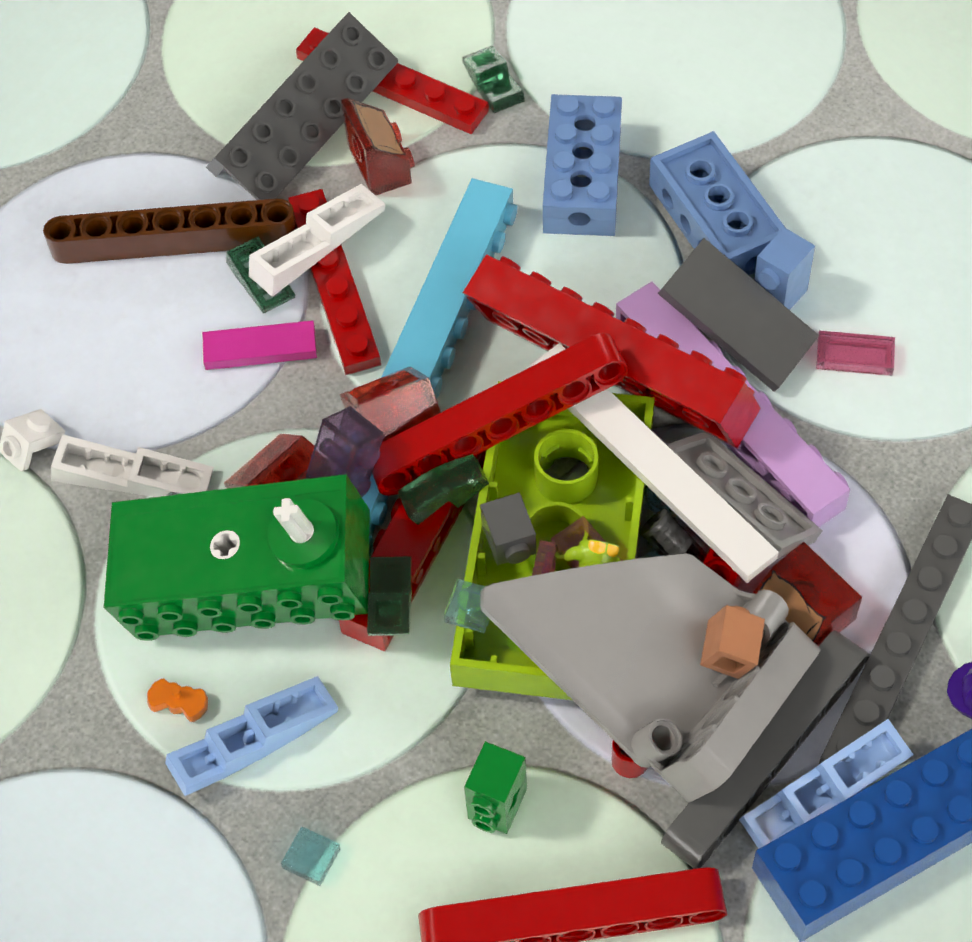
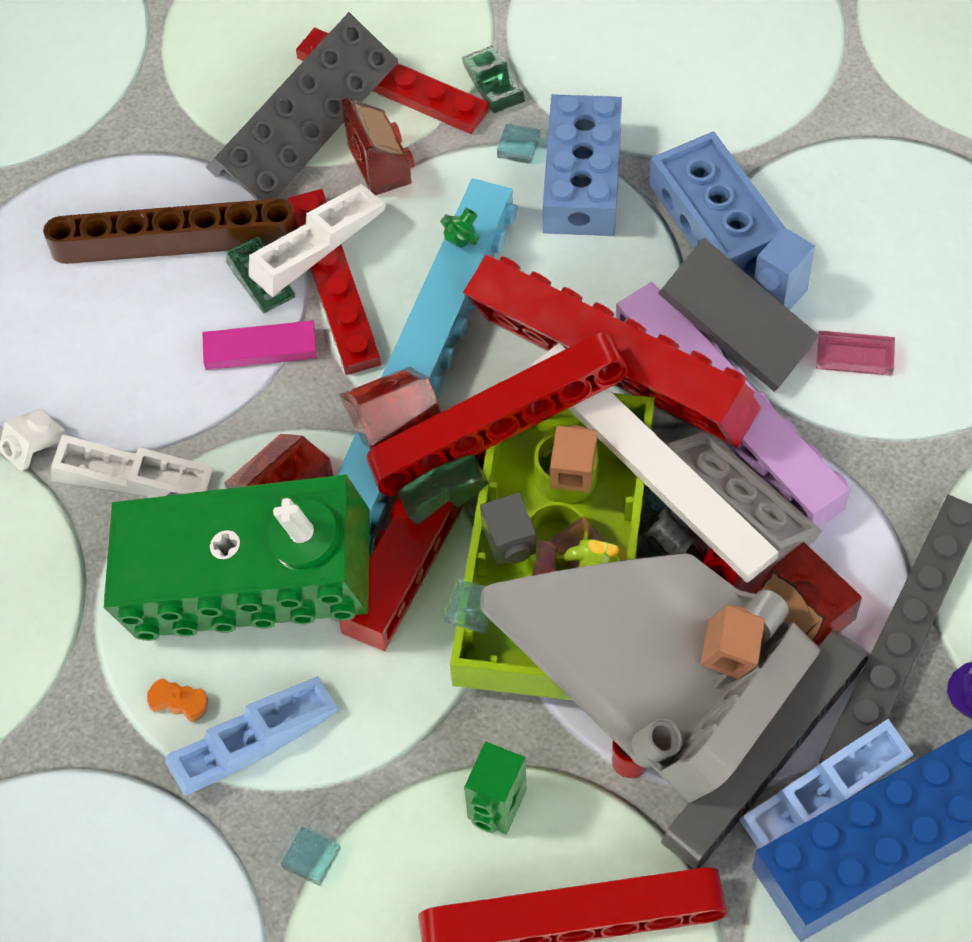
(346, 446): clear purple brick -> none
(390, 596): clear green slope -> none
(460, 229): none -> green plant
(518, 143): none -> clear light blue tile
(573, 458): none -> nougat brick

